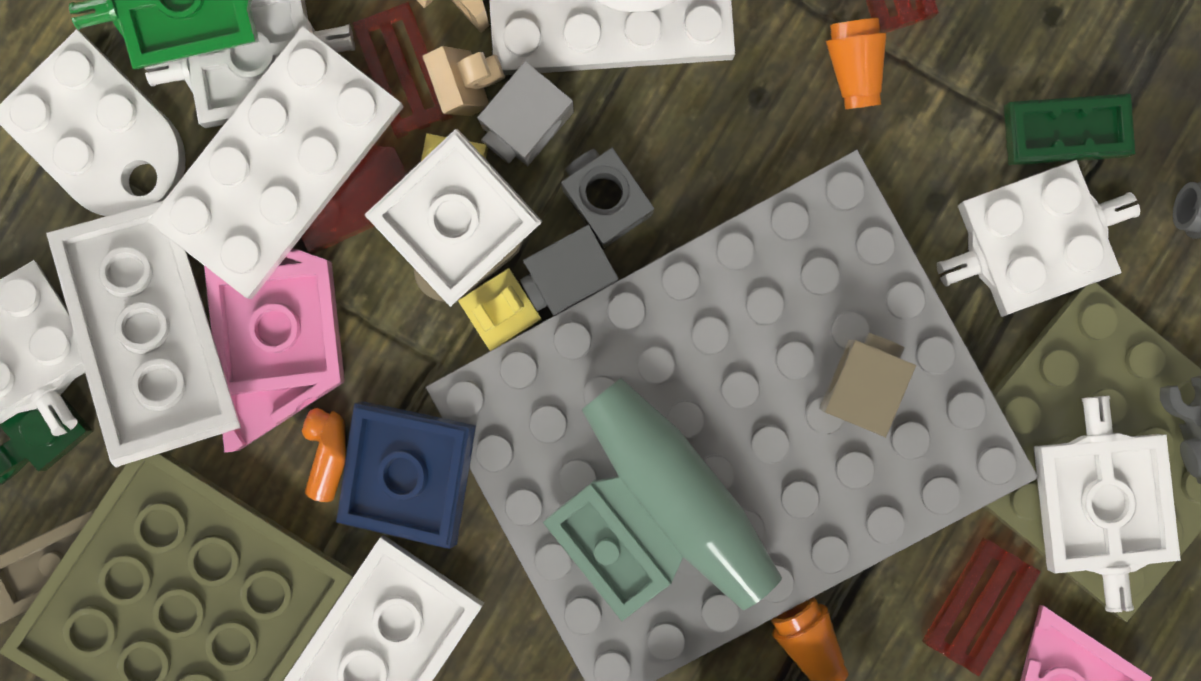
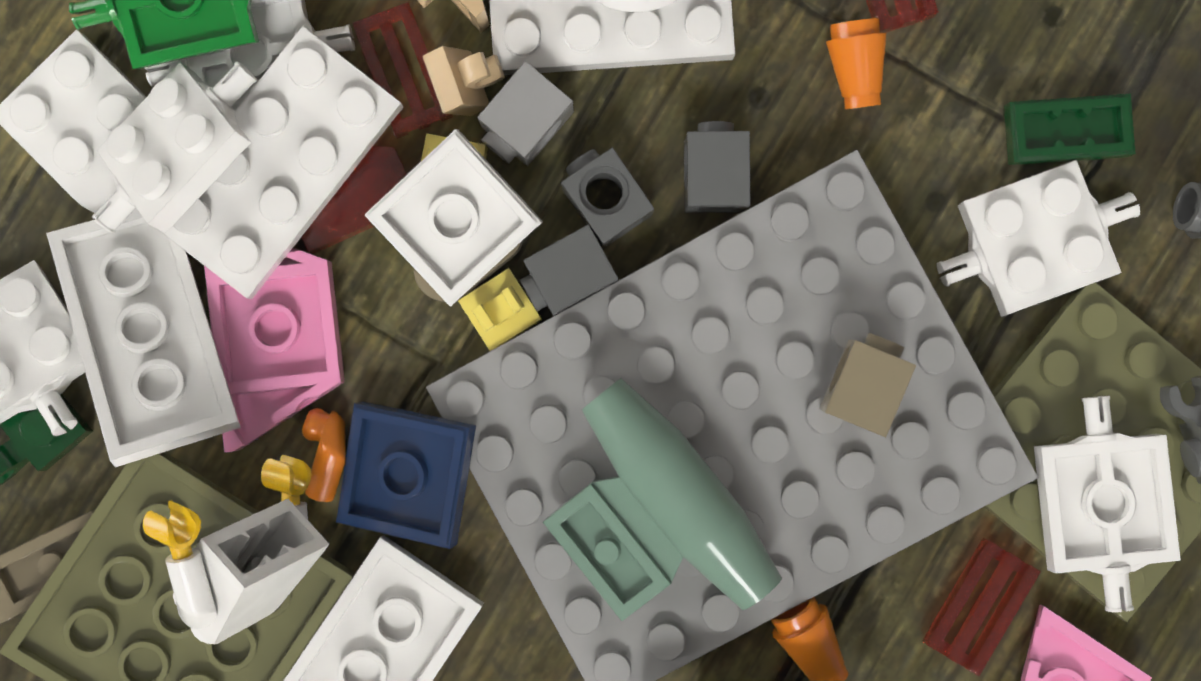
(173, 147): none -> white plate
(245, 567): none -> white torso
(716, 169): none -> dark grey brick

